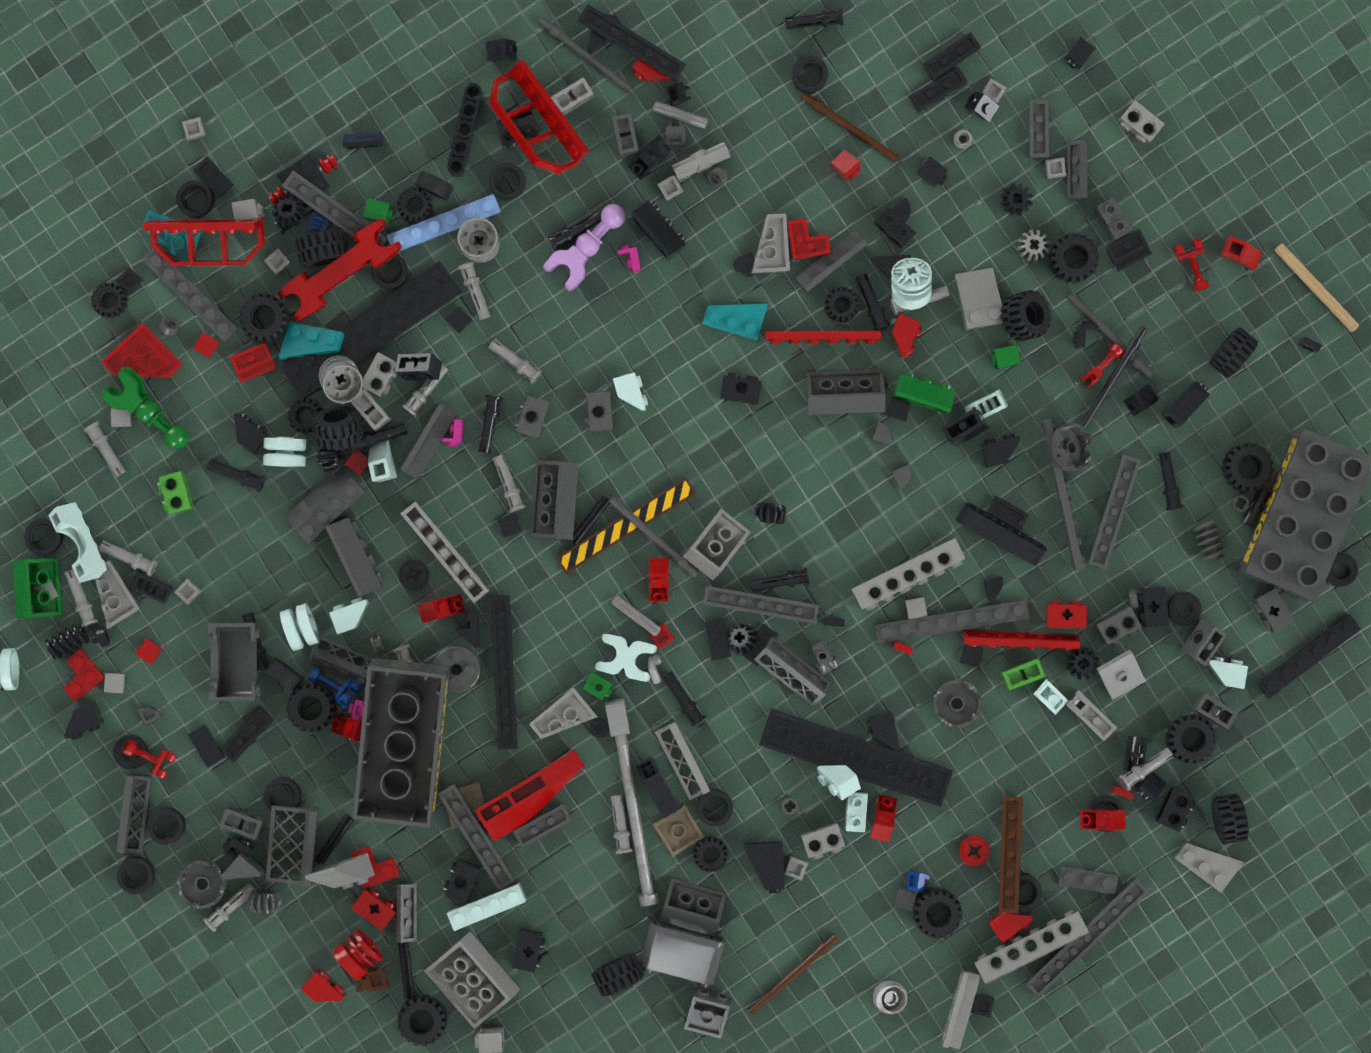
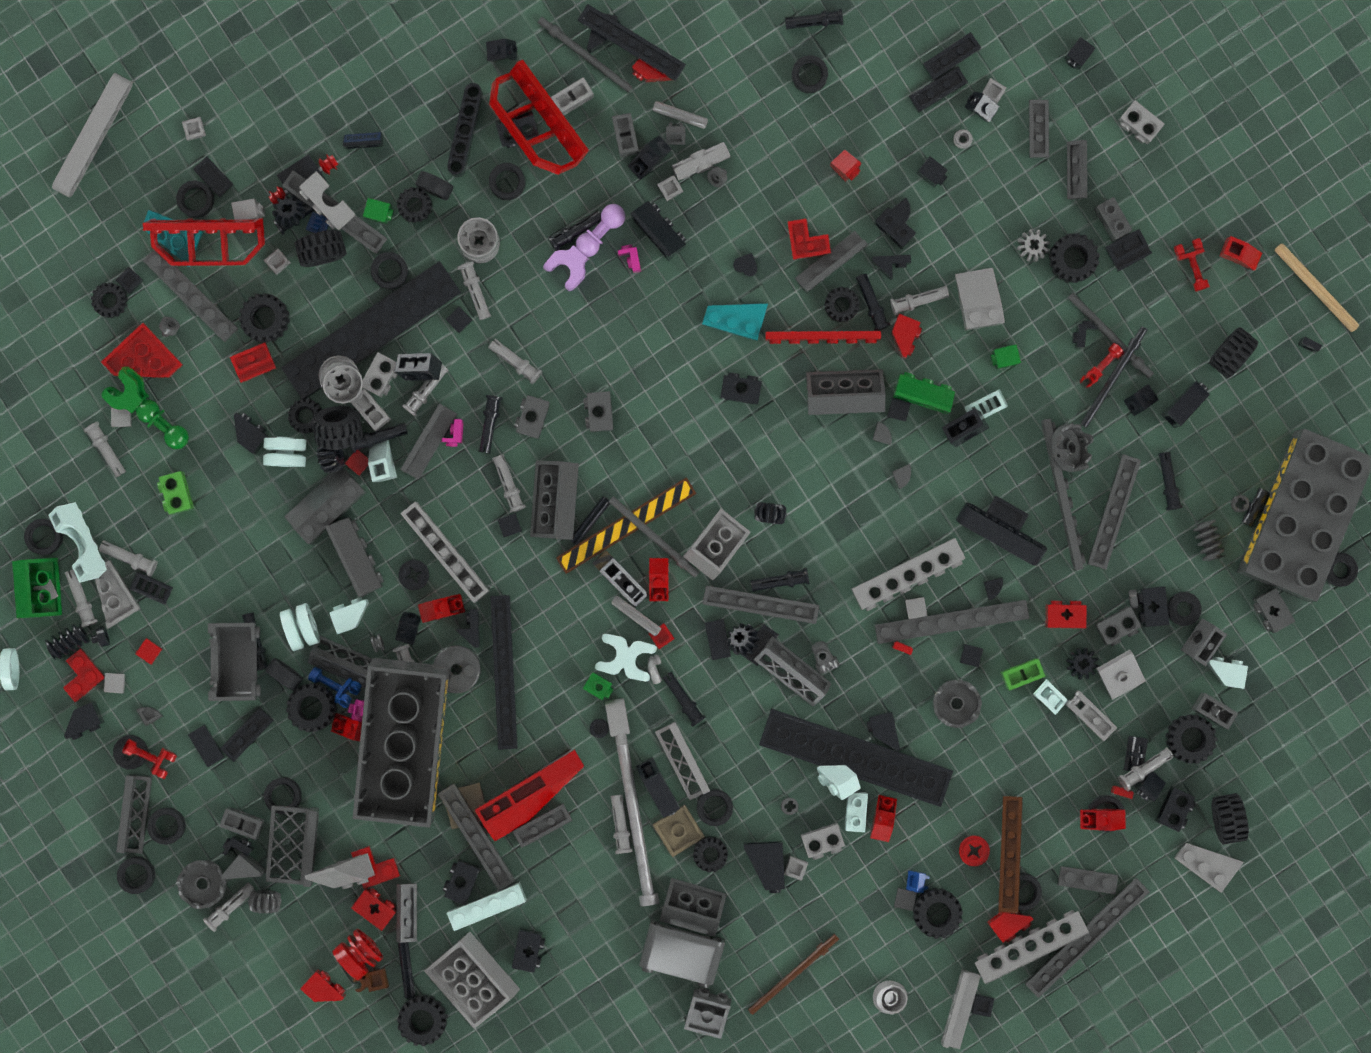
(92, 135): none -> light grey beam
(187, 591): light grey tile -> none
(206, 345): red tile -> none
(245, 477): black pin -> none
(309, 340): teal wing -> none
(313, 189): none -> light grey arch
(334, 839): black axle -> none
(366, 251): red piece -> none
(408, 627): none -> black bracket
(444, 222): light blue plate -> none
(490, 1040): light grey brick -> none
(563, 714): light grey wing -> none
(618, 974): black tyre -> none
(620, 578): none -> black slope
(629, 390): light aqua slope -> none
(677, 94): black tile -> none
(773, 246): light grey wing -> none
(818, 105): reddish brown bar -> none
(834, 622): black tile -> none
(911, 283): light aqua wheel -> none
(999, 452): black slope -> none
(1021, 639): red plate -> none
(1023, 199): black gear -> none
(1025, 315): black tyre -> none
(1055, 168): light grey tile -> none
(1263, 462): black tyre -> none
(1308, 656): black plate -> none

